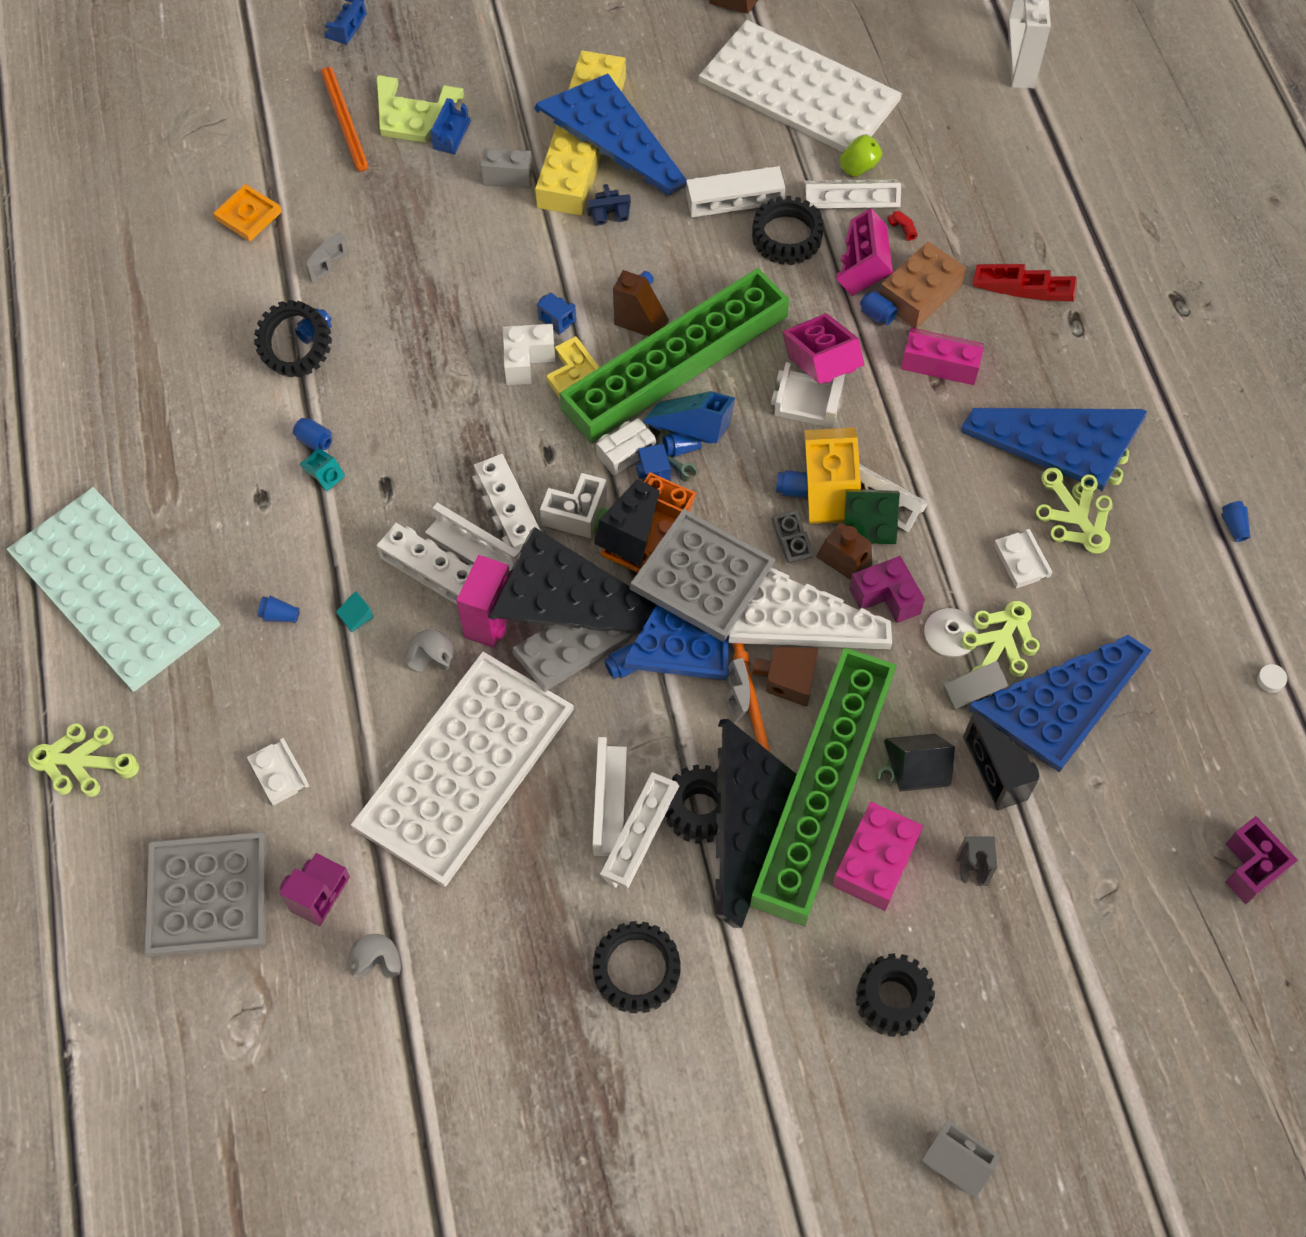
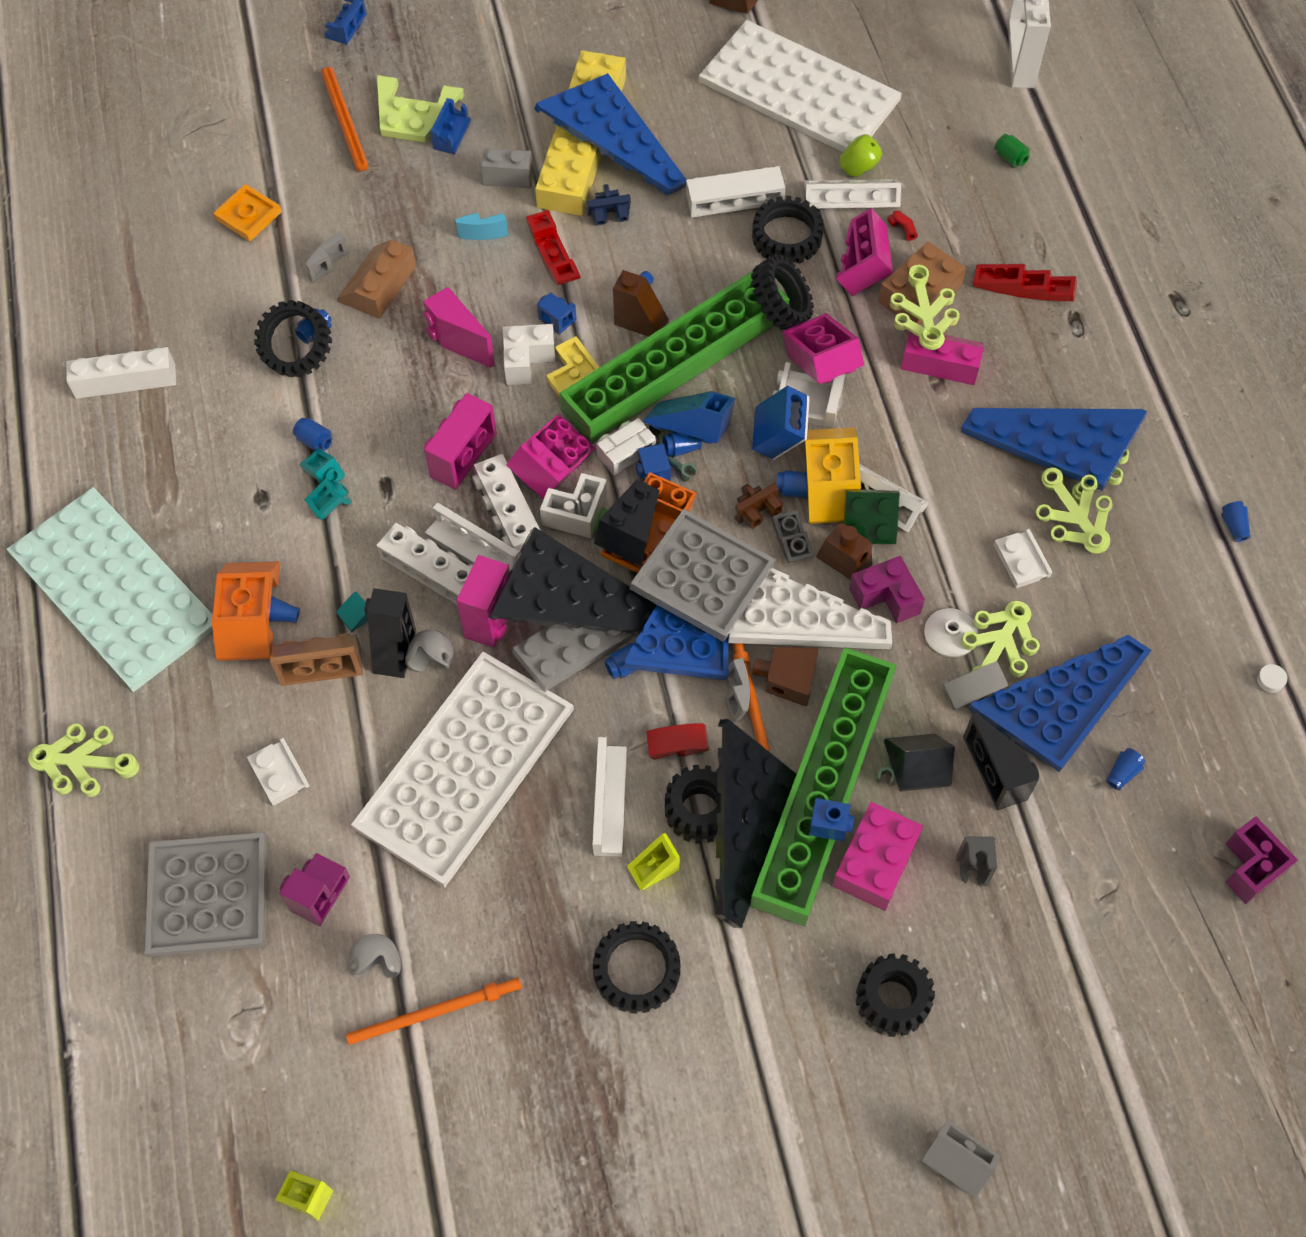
(121, 372): none -> white brick
(243, 610): none -> orange slope
(304, 1194): none -> neon yellow slope
(317, 659): none -> medium nougat slope
(327, 498): none -> teal bracket
(379, 278): none -> medium nougat slope
(390, 631): none -> black wedge
(457, 328): none -> dark pink slope
(460, 440): none -> dark pink brick
(474, 228): none -> medium azure slope
(490, 992): none -> orange bar
(550, 456): none -> dark pink slope
(551, 249): none -> red slope
(639, 831): white fence -> none
(655, 863): none -> neon yellow slope
(677, 739): none -> red slope
(755, 501): none -> reddish brown hips
(770, 298): none -> black tyre
(780, 422): none -> blue piece
(831, 820): none -> blue brick
(878, 308): blue brick -> none
(924, 311): none -> yellowish green plant
(1012, 150): none -> green brick
(1125, 768): none -> blue cone

